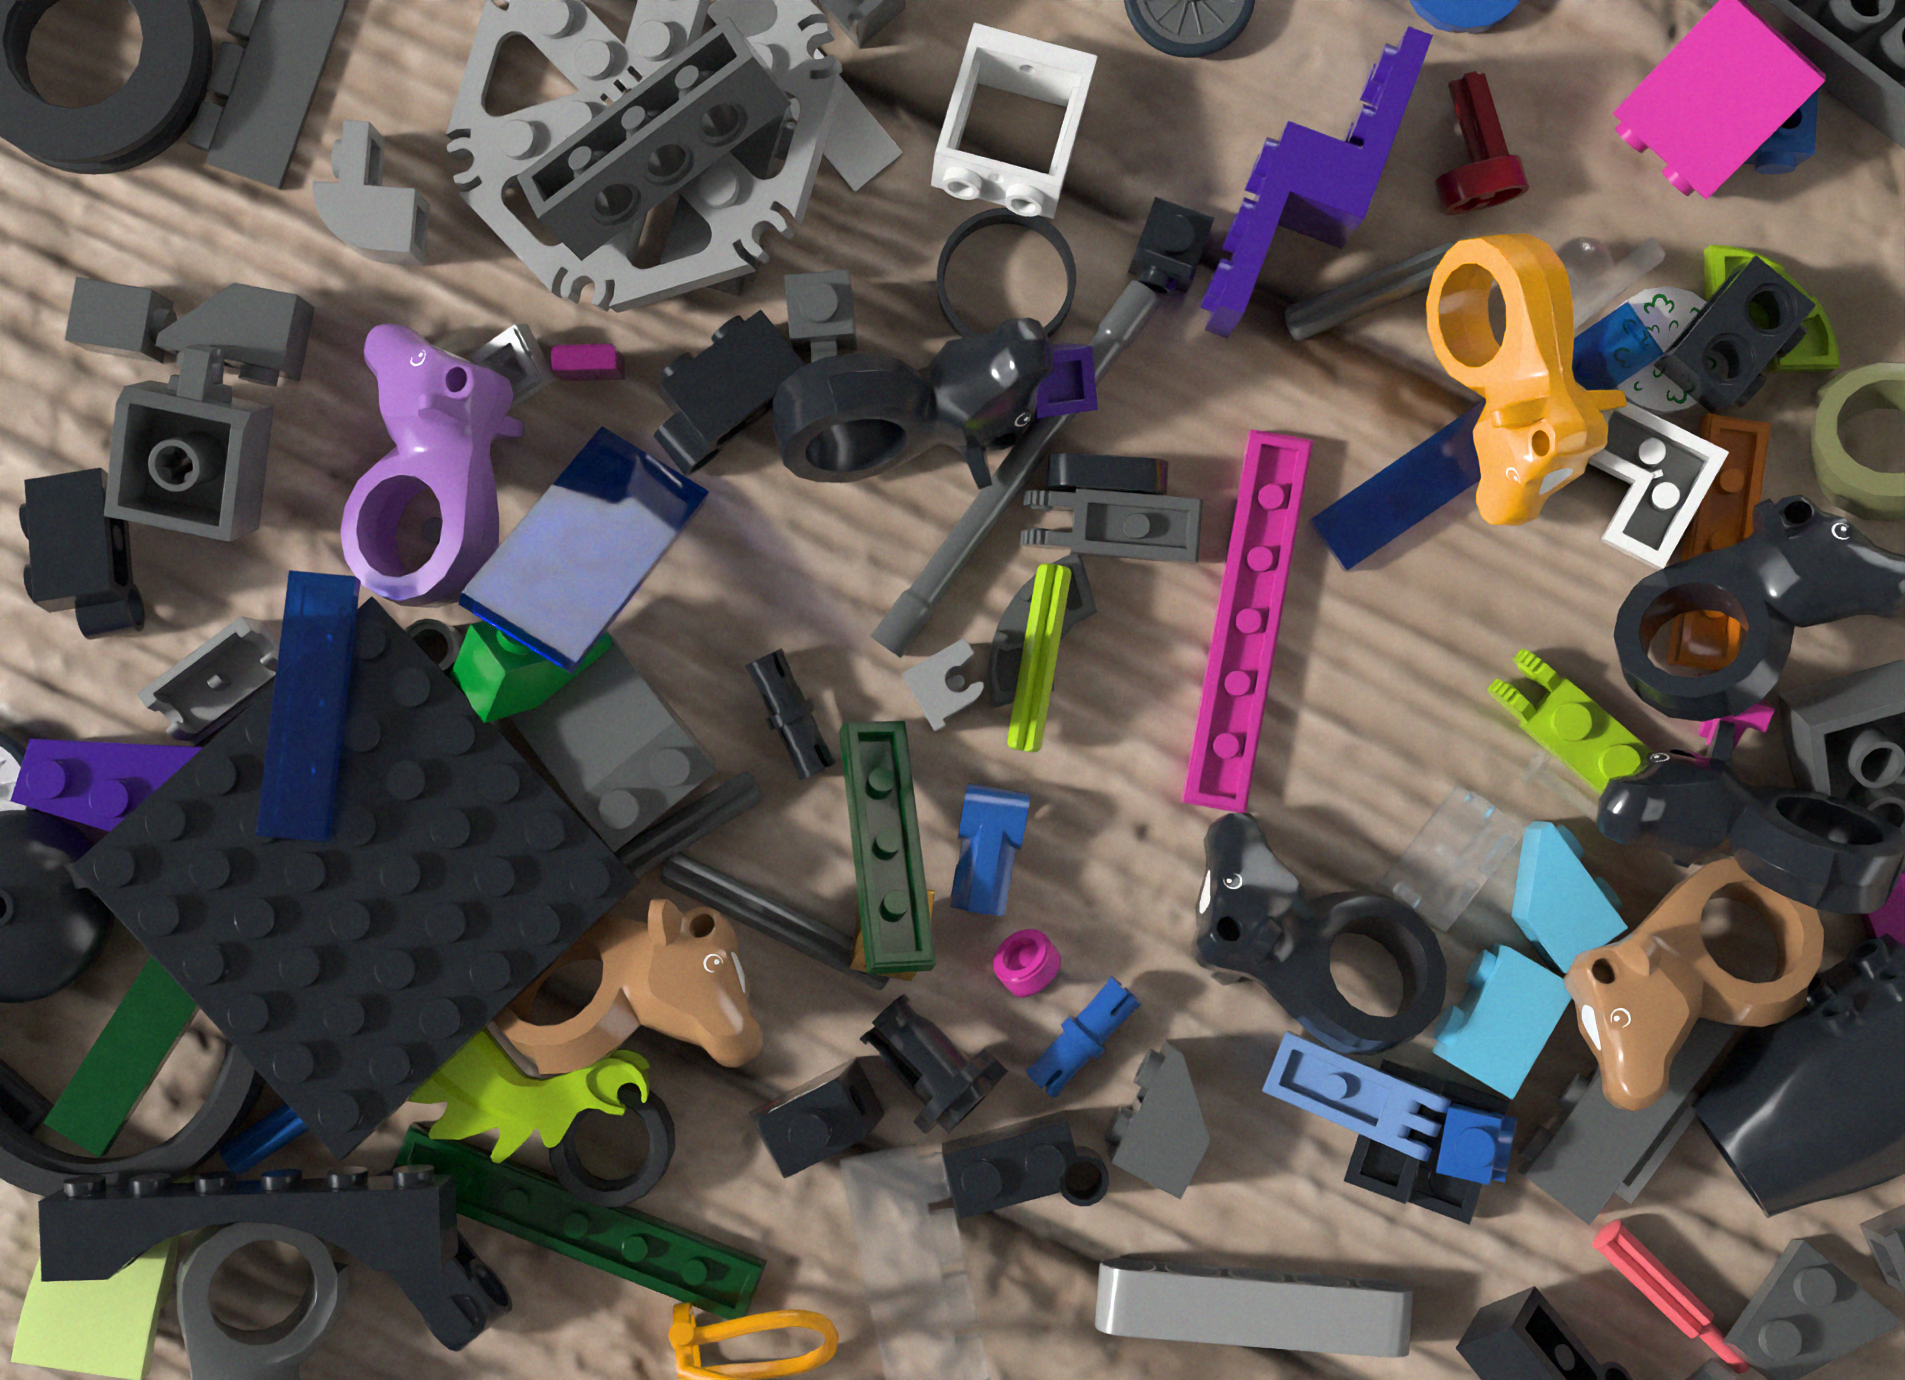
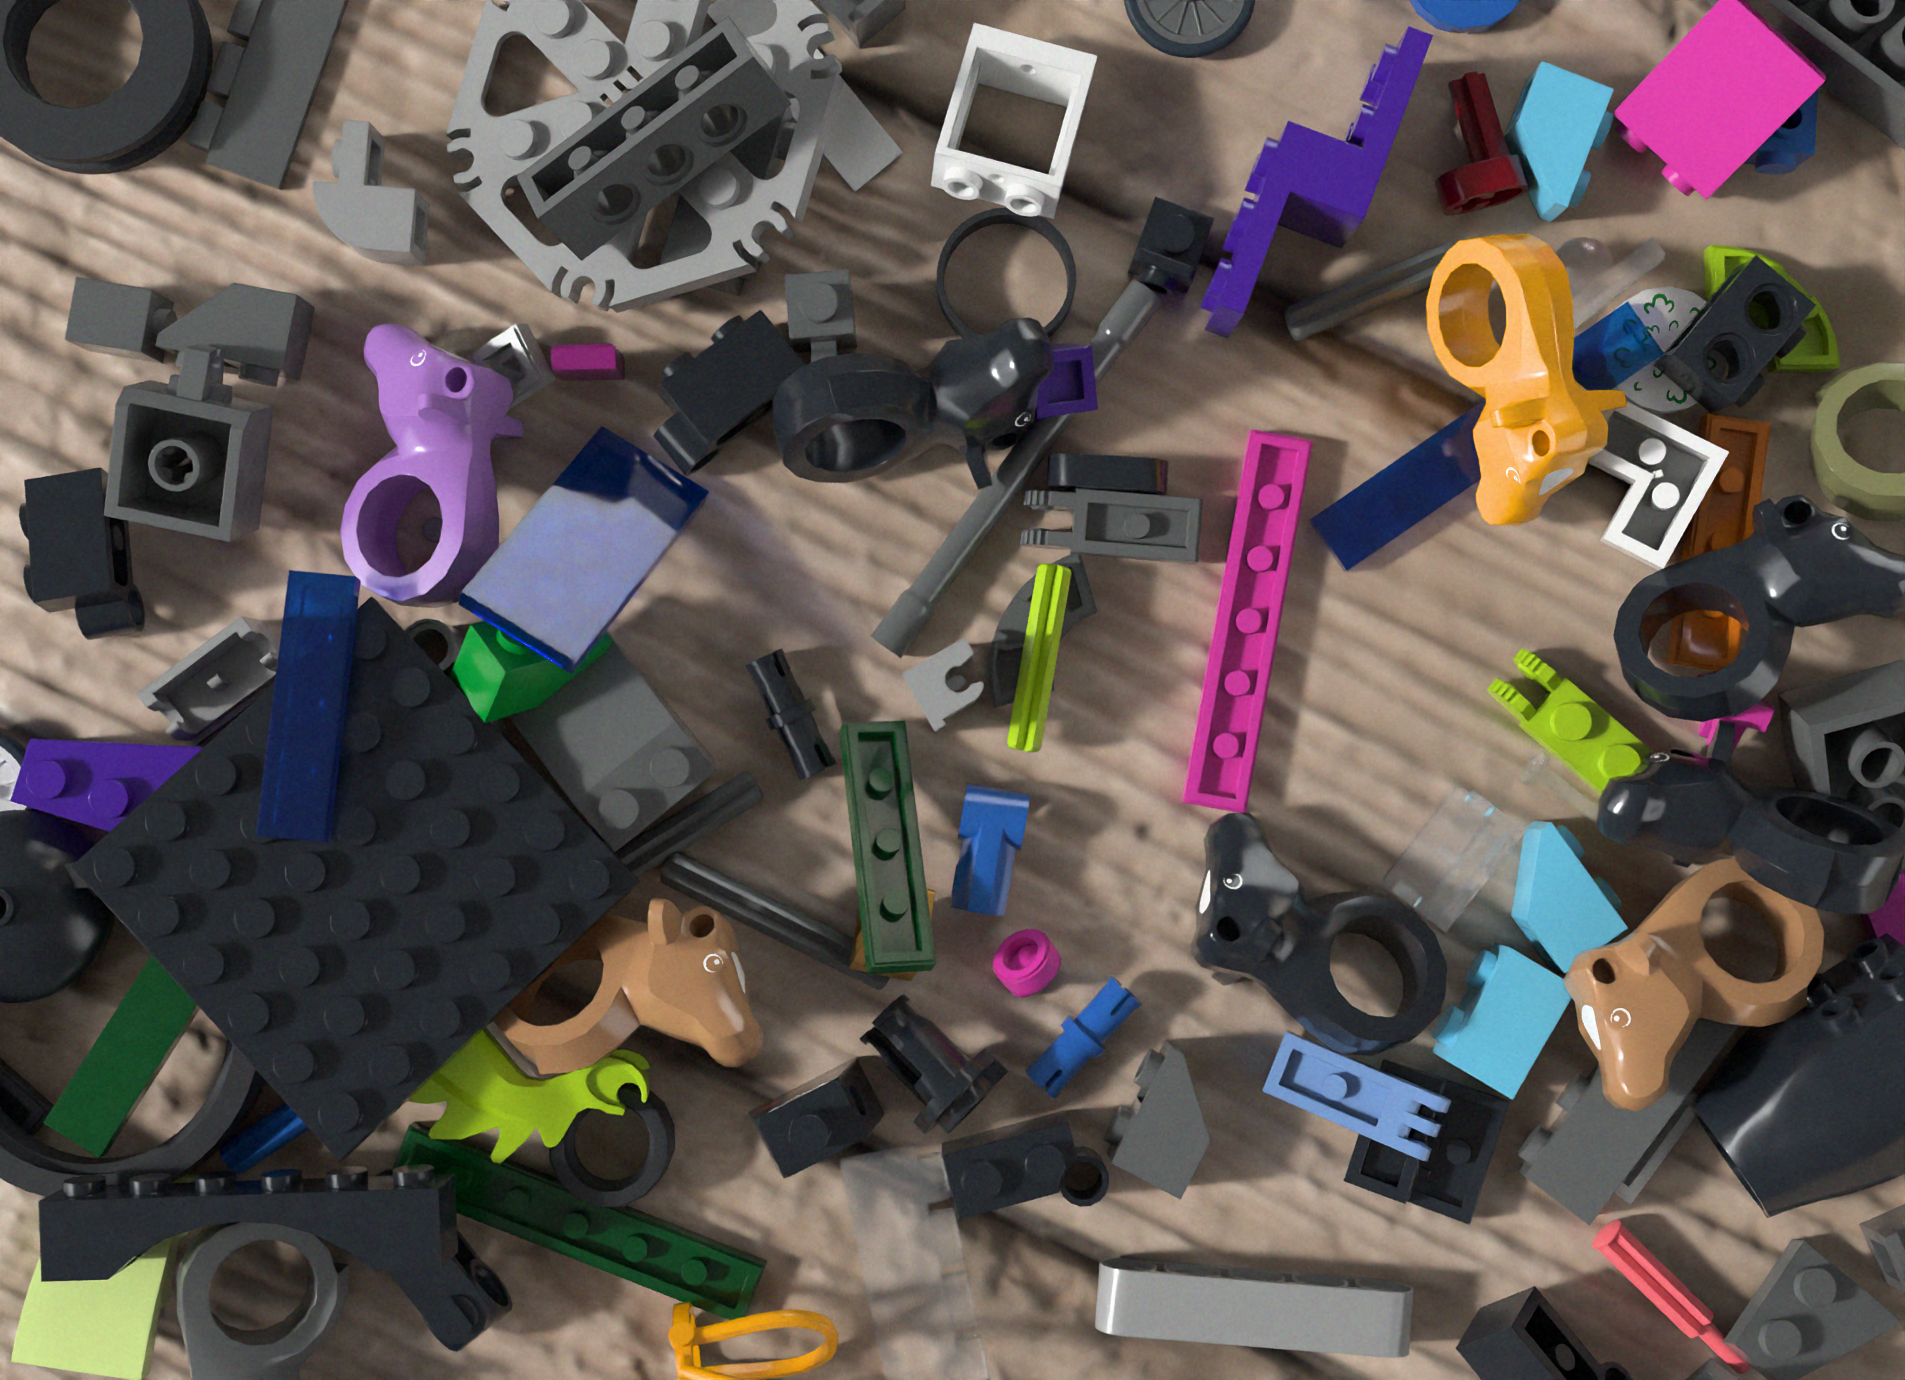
(1476, 1144): blue brick -> none
(1553, 132): none -> medium azure slope

